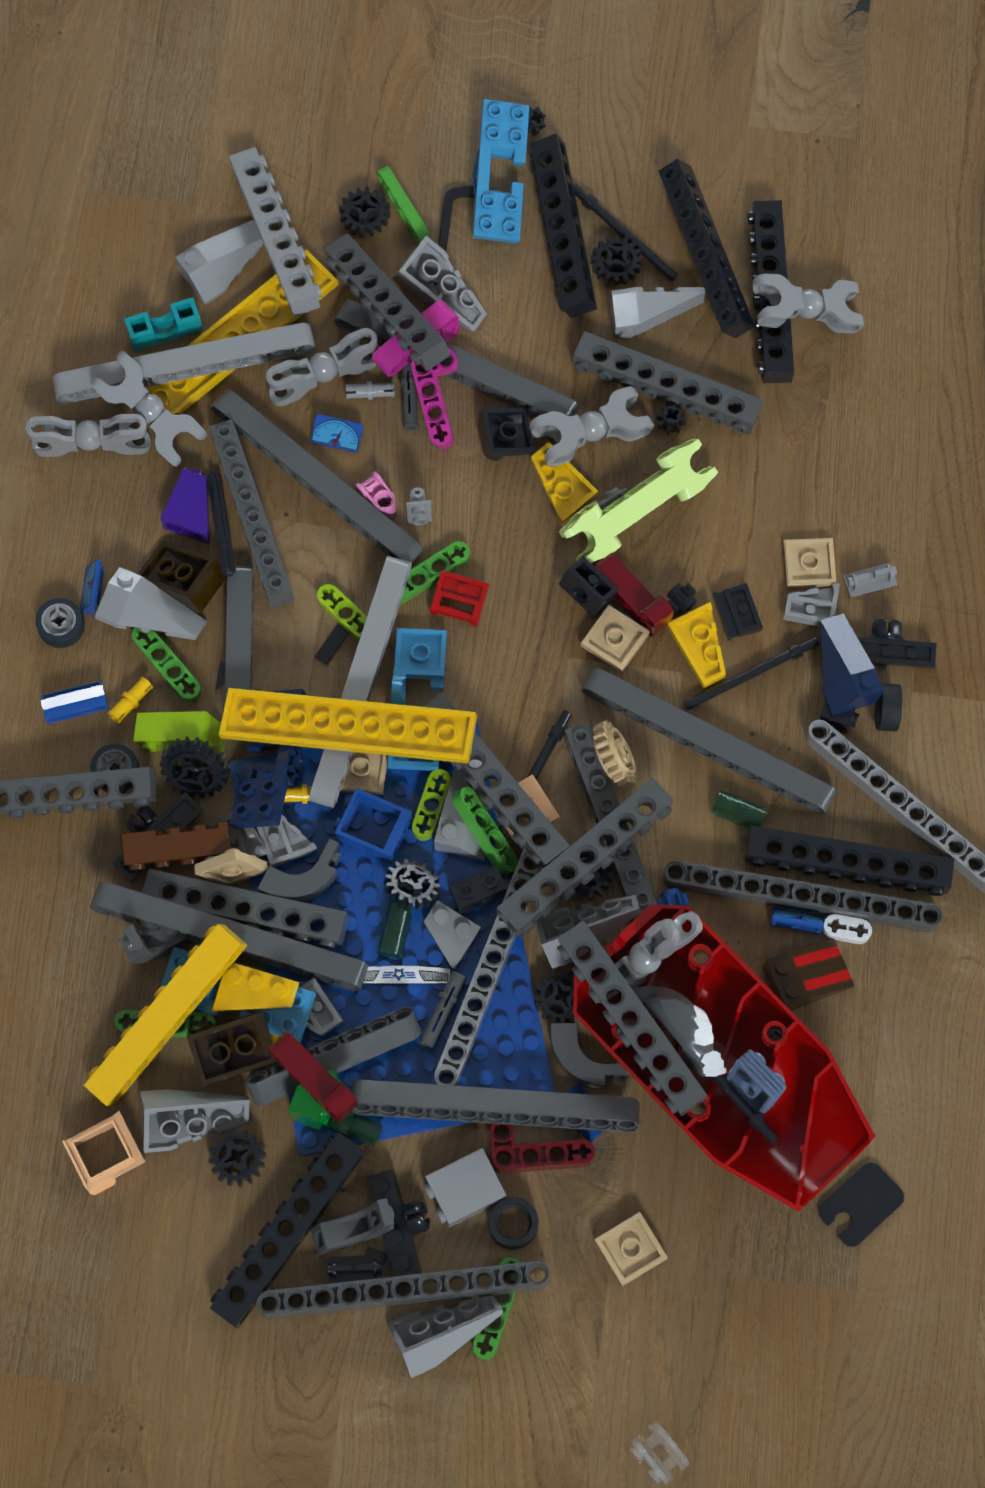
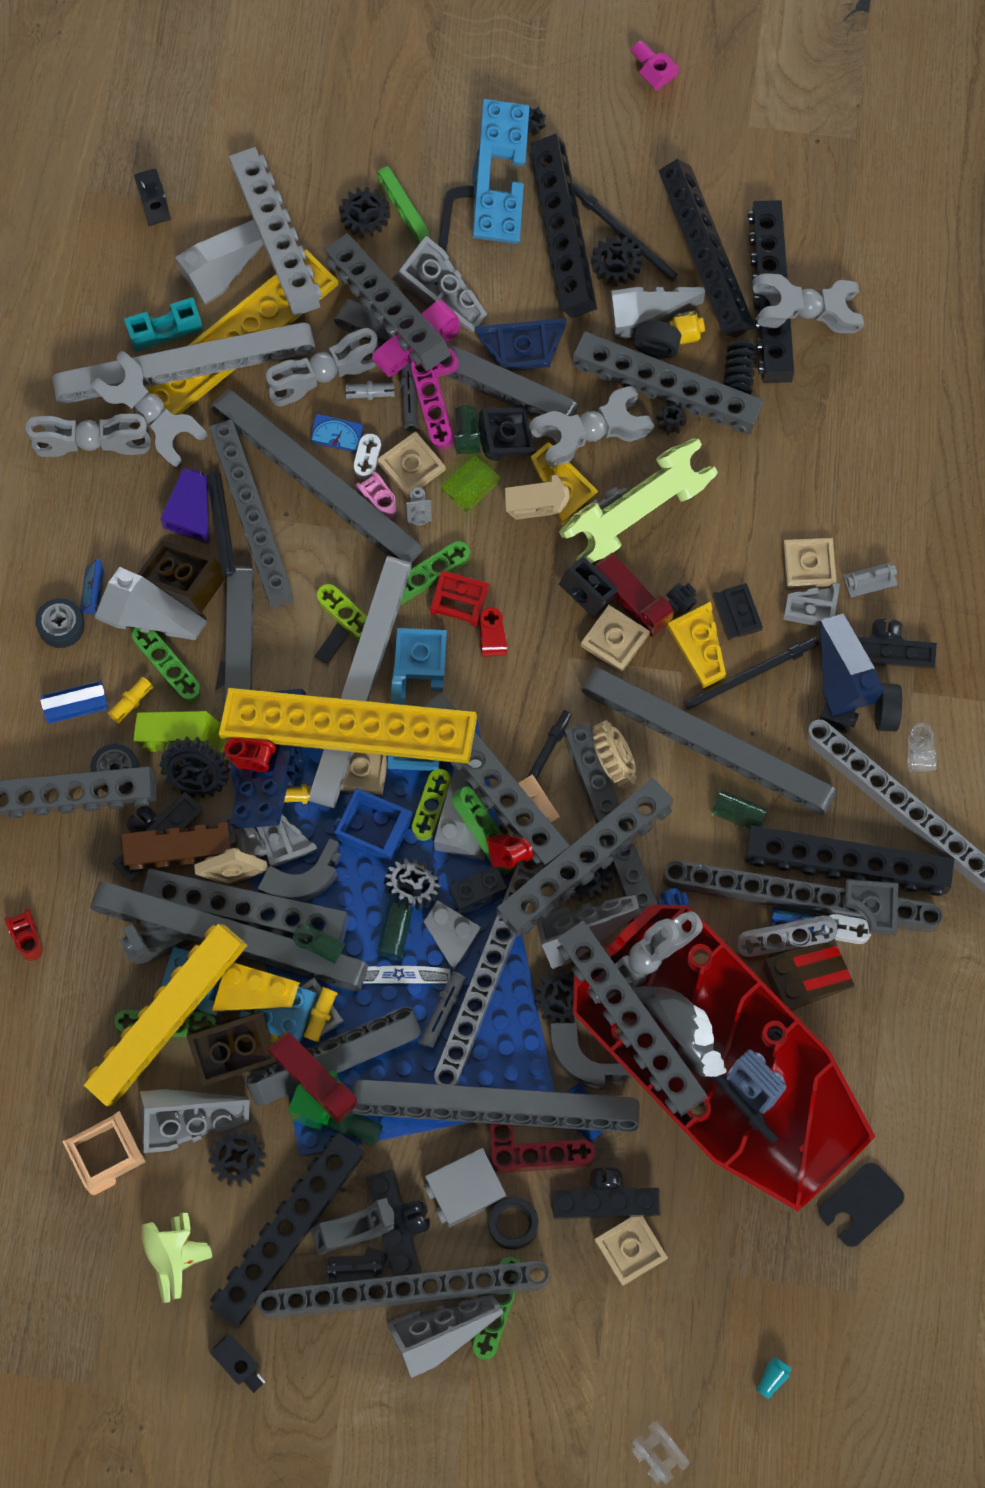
(24, 930): none -> red piece
(151, 191): none -> black torso
(172, 1253): none -> yellowish green piece
(227, 1353): none -> black torso
(249, 753): none -> red piece
(320, 1014): none -> yellow pin
(321, 943): none -> clear green piece
(362, 455): none -> white beam
(411, 464): none -> tan plate
(467, 437): none -> clear green piece
(470, 483): none -> clear neon green plate
(492, 637): none -> red piece
(508, 850): none -> red piece
(522, 343): none -> dark blue wing
(537, 499): none -> tan piece
(606, 1199): none -> black plate
(653, 61): none -> dark pink piece
(657, 339): none -> black tyre
(689, 326): none -> yellow head
(740, 365): none -> black piece
(774, 1377): none -> teal cone
(788, 940): none -> light grey beam
(875, 902): none -> dark grey tile
(921, 754): none -> clear piece

